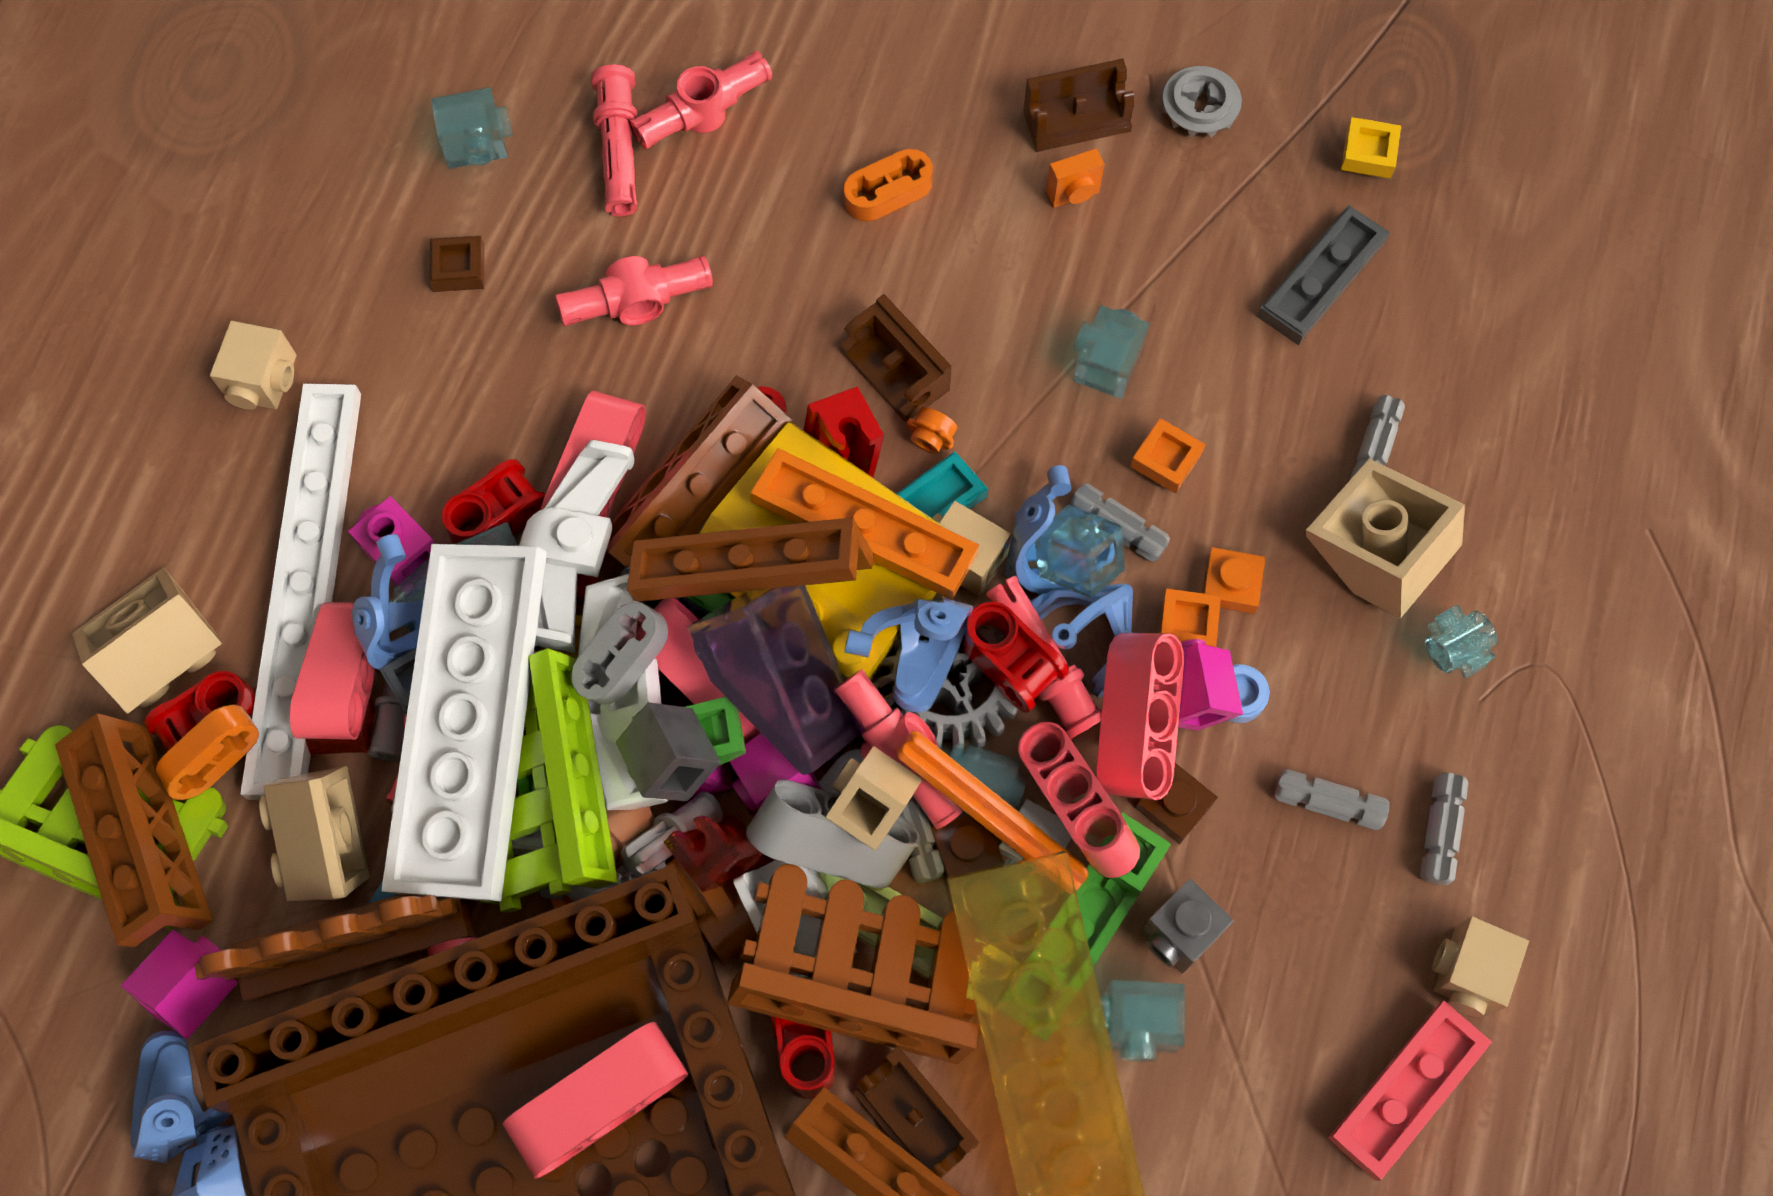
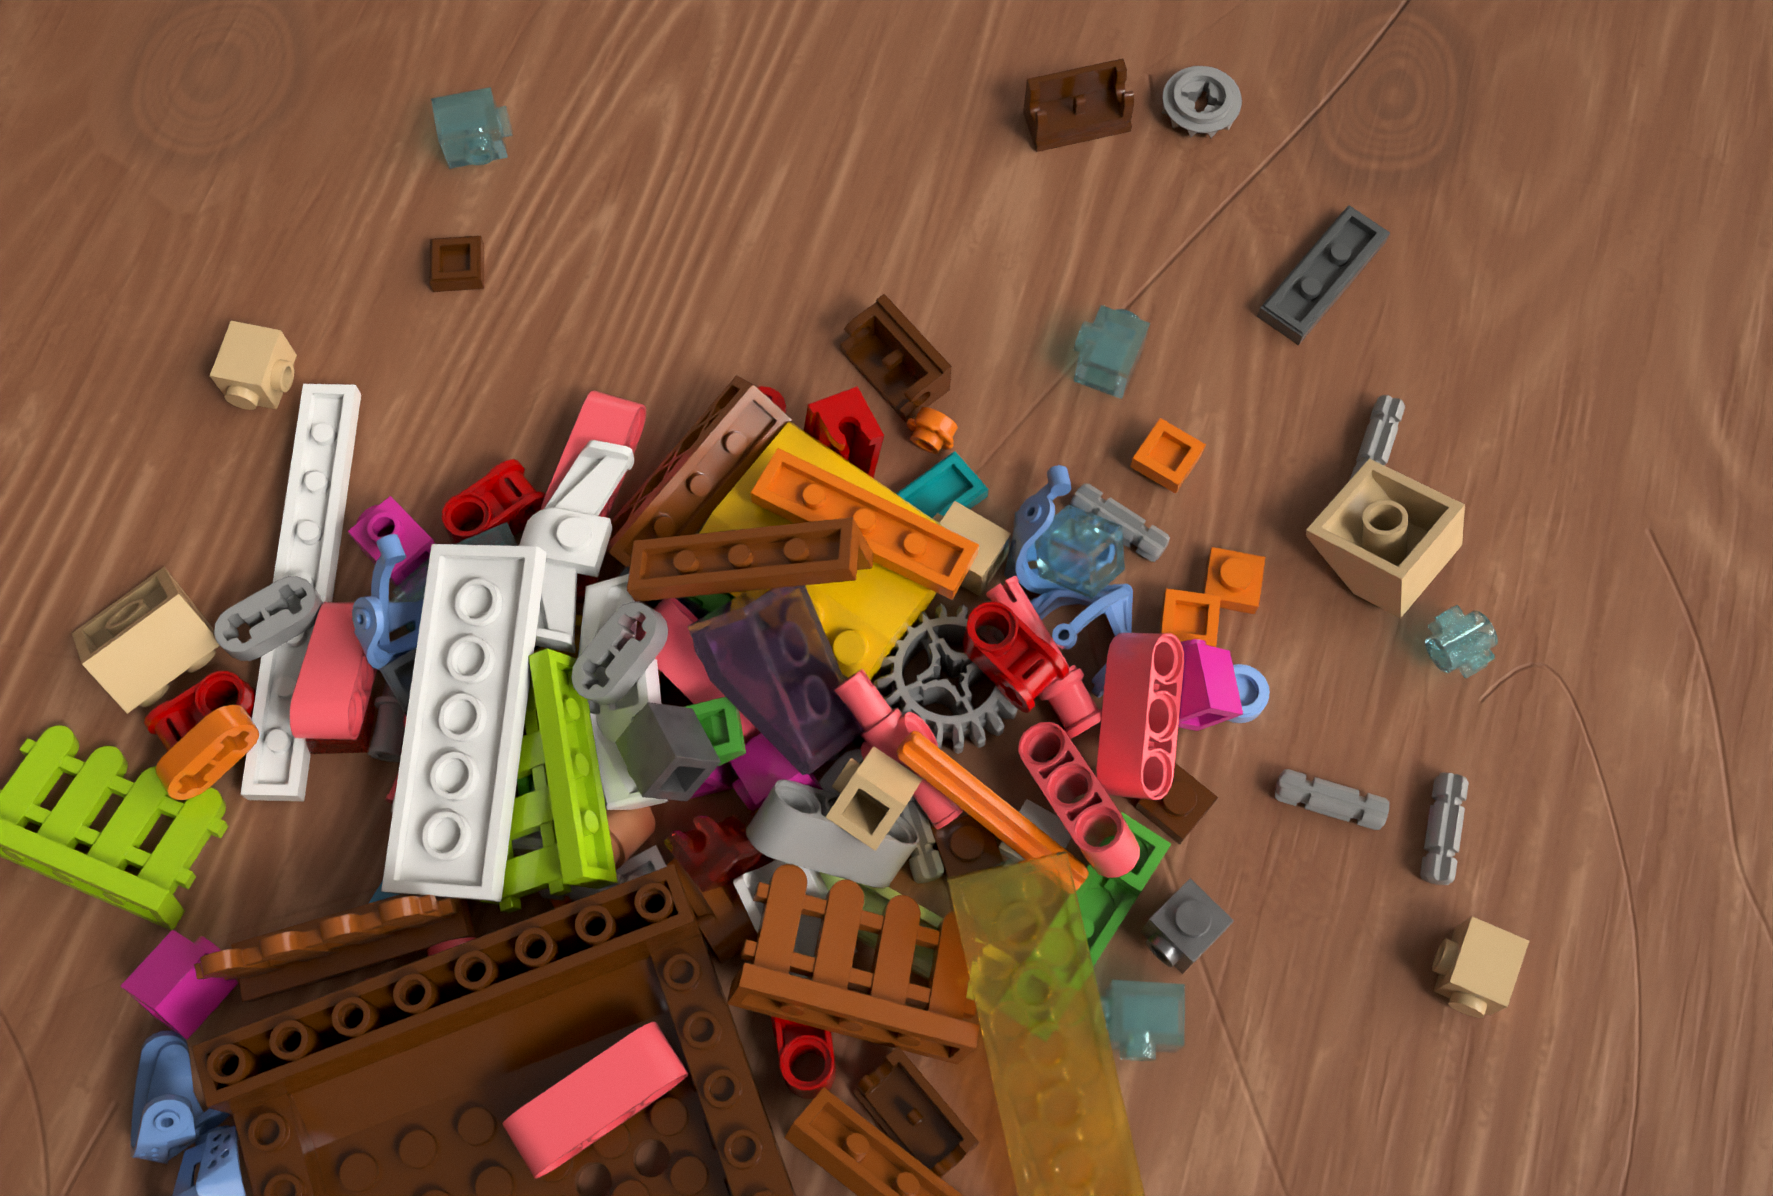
(121, 829): dark orange fence -> none
(268, 618): none -> light grey beam
(315, 835): tan slope -> none
(612, 119): coral pin -> none
(634, 290): coral pin -> none
(649, 850): light grey axle -> none
(701, 99): coral pin -> none
(888, 185): orange beam -> none
(921, 663): medium blue helmet -> none
(995, 771): clear light blue brick -> none
(1075, 178): orange plate -> none
(1371, 147): yellow plate -> none
(1409, 1090): coral plate -> none

